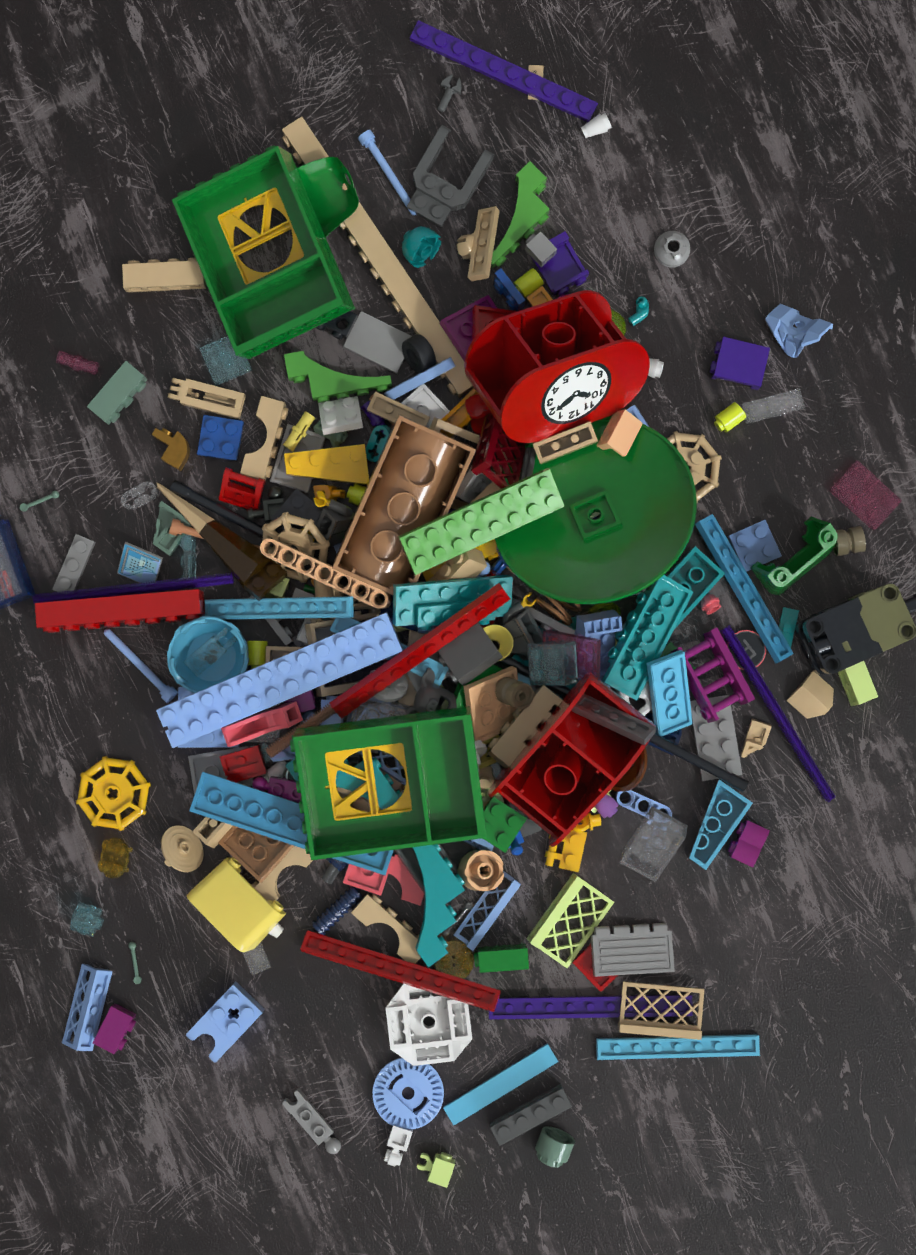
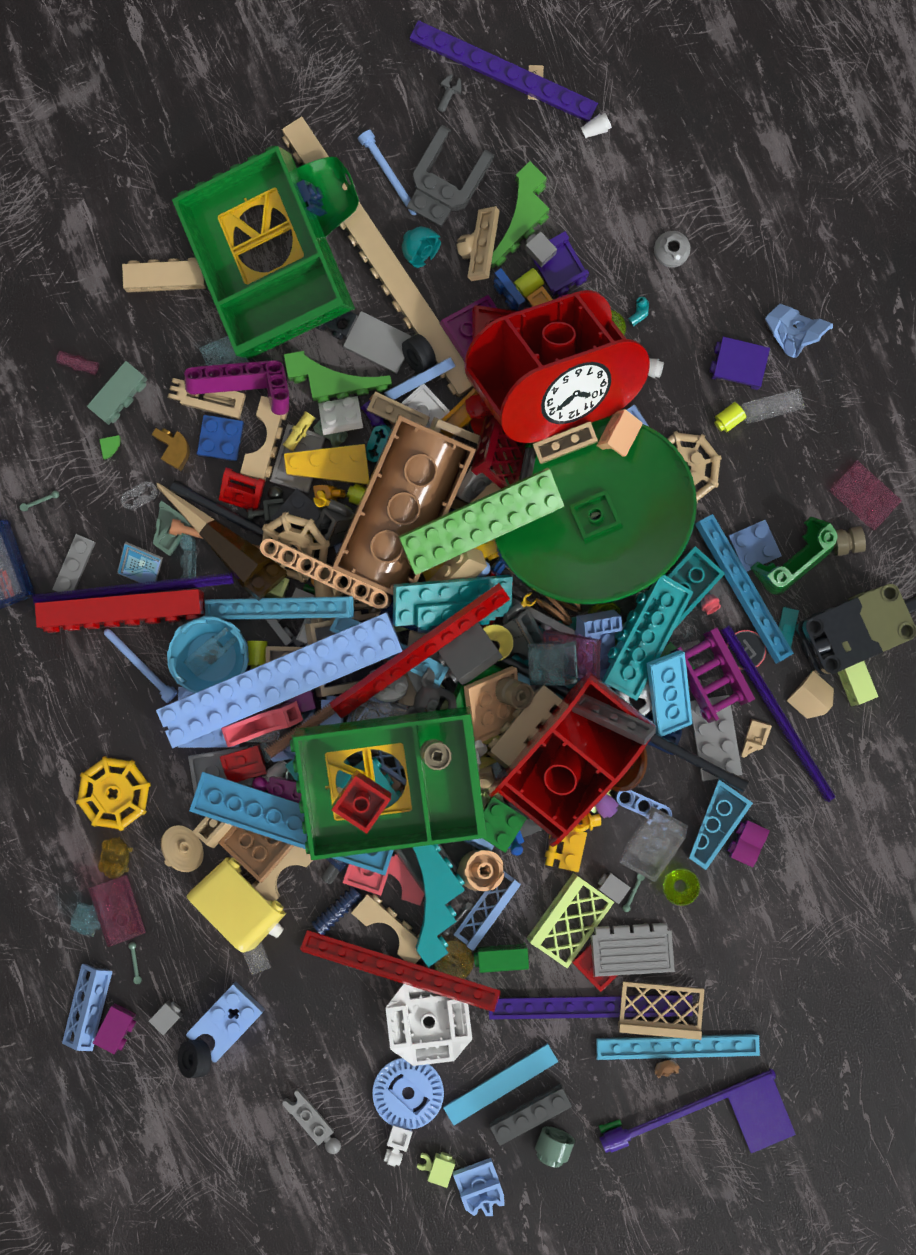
(109, 446): none -> bright green tile
(117, 910): none -> clear pink plate
(166, 1017): none -> light grey brick
(194, 1059): none -> black tyre
(242, 377): none -> magenta beam
(312, 196): none -> dark blue plate
(361, 801): none -> red brick
(435, 754): none -> dark tan wheel
(479, 1187): none -> light blue plate
(603, 1128): none -> green piece
(613, 887): none -> light grey brick
(626, 908): none -> sand green hinge
(666, 1068): none -> medium nougat plate
(689, 894): none -> clear neon green piece
(754, 1103): none -> dark purple flag

